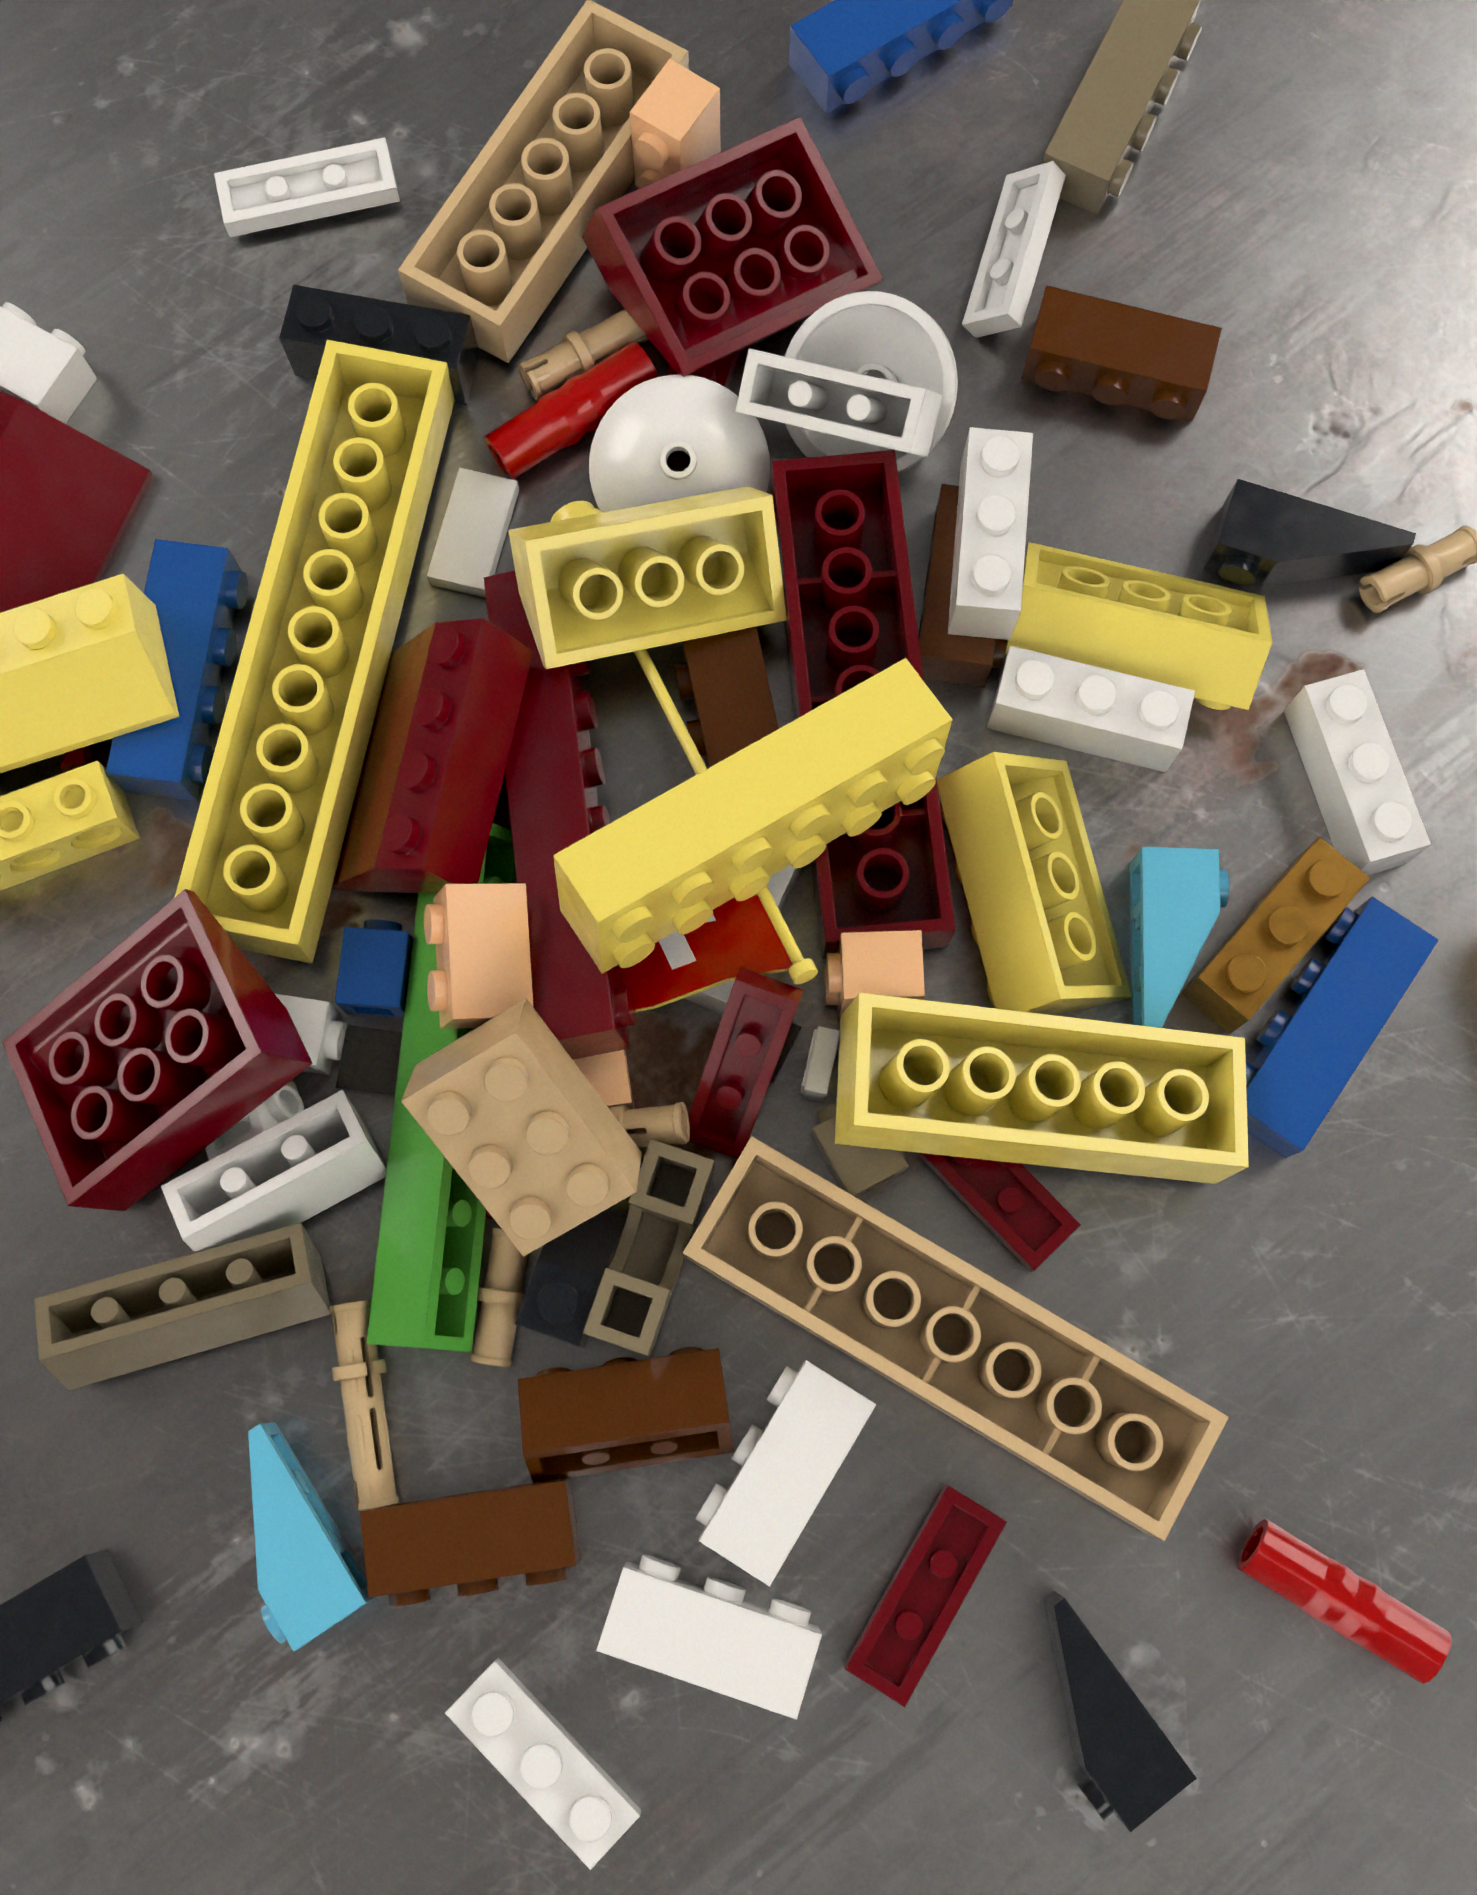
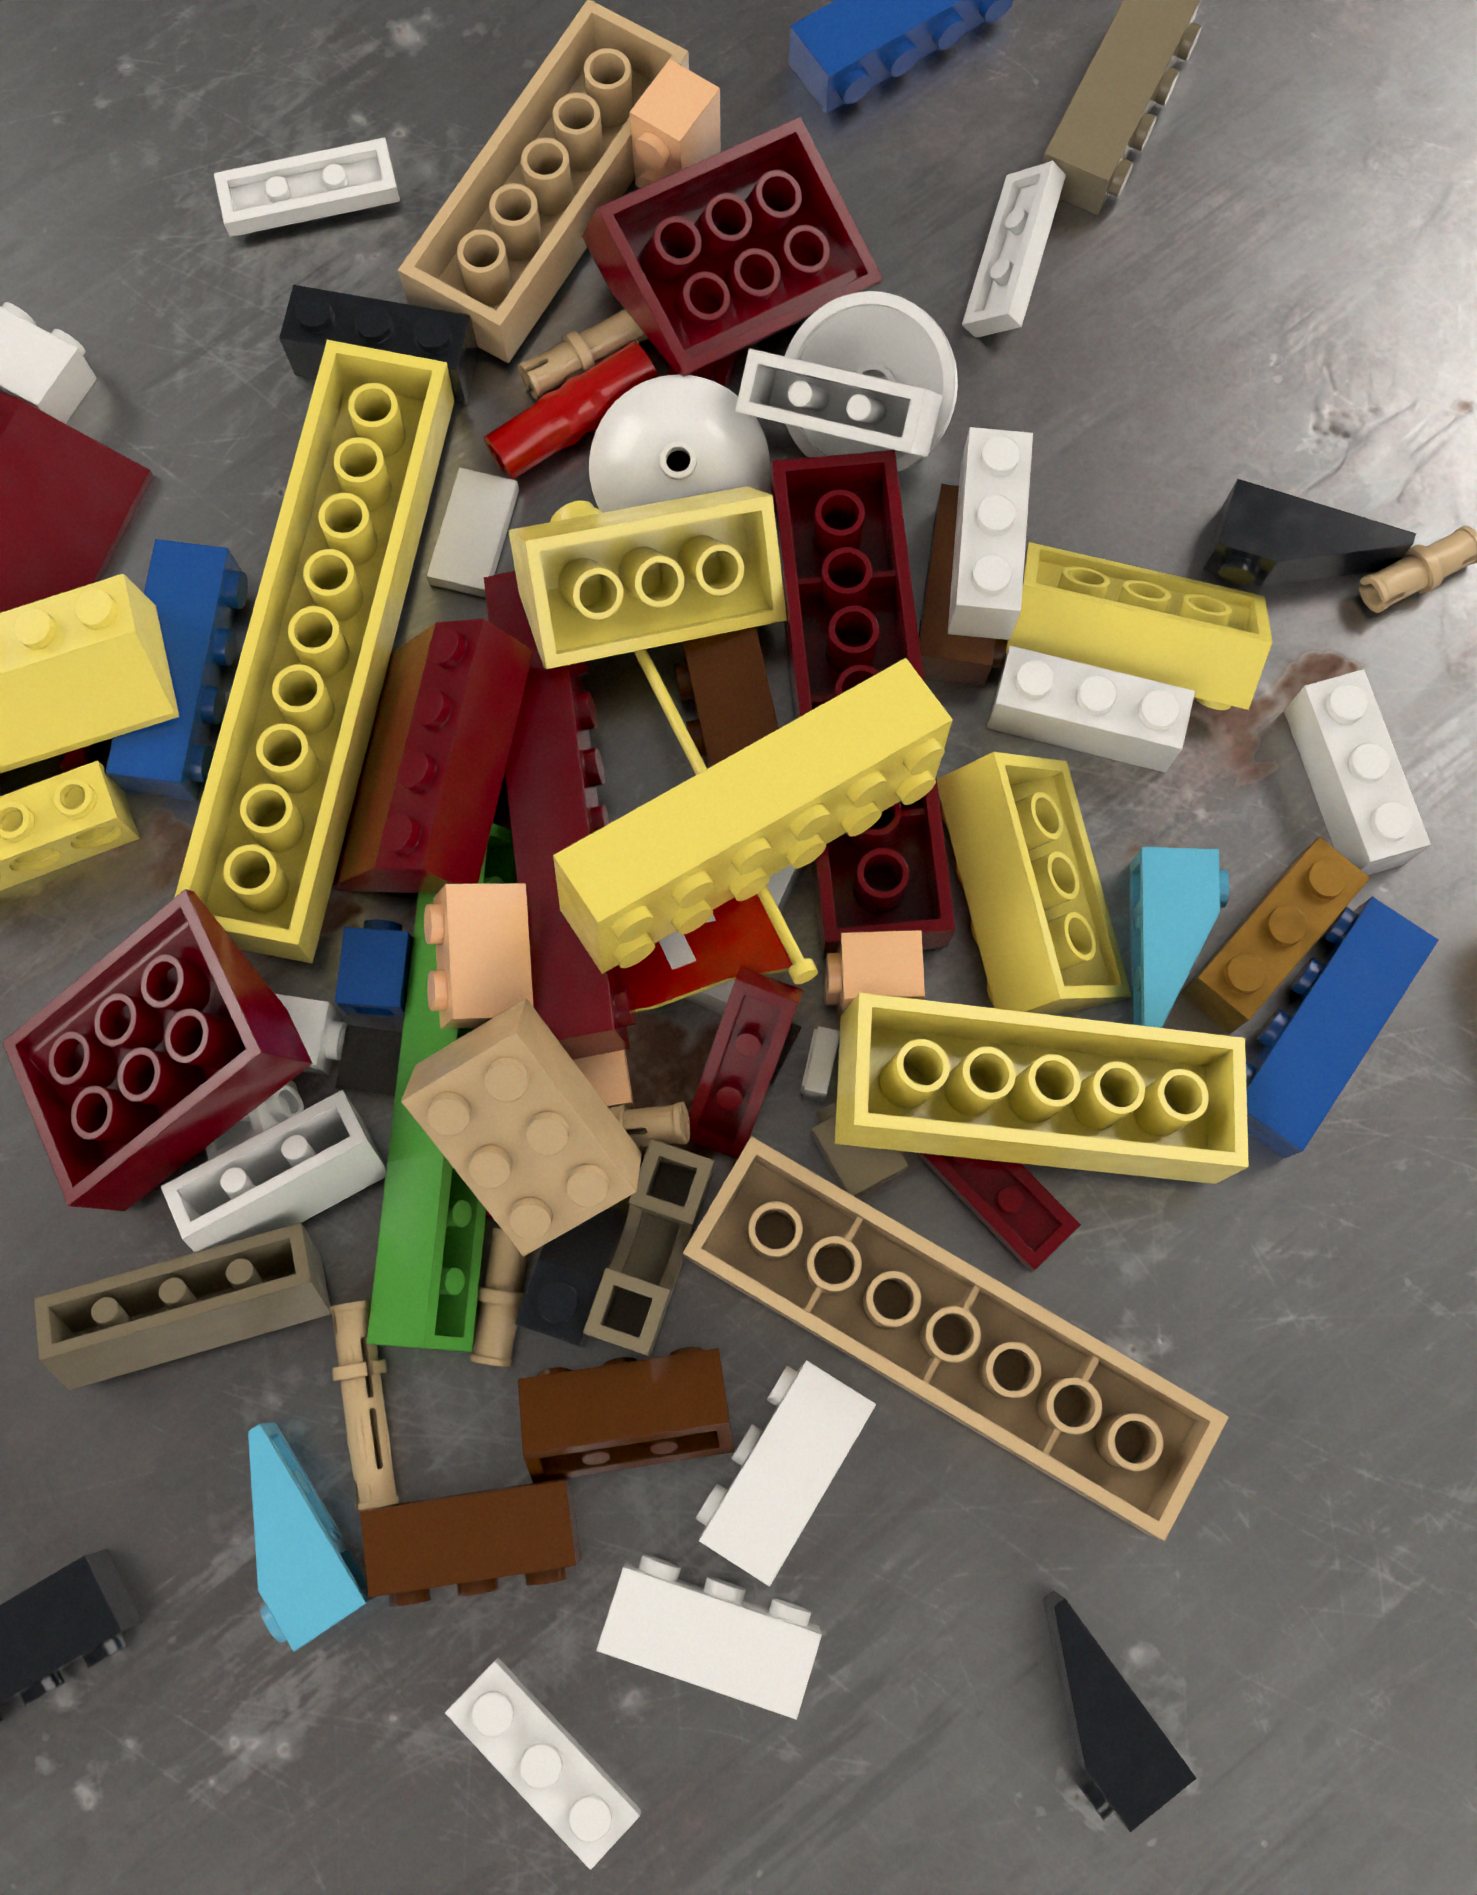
(924, 1595): dark red plate -> none
(1121, 354): reddish brown brick -> none
(1345, 1601): red axle -> none

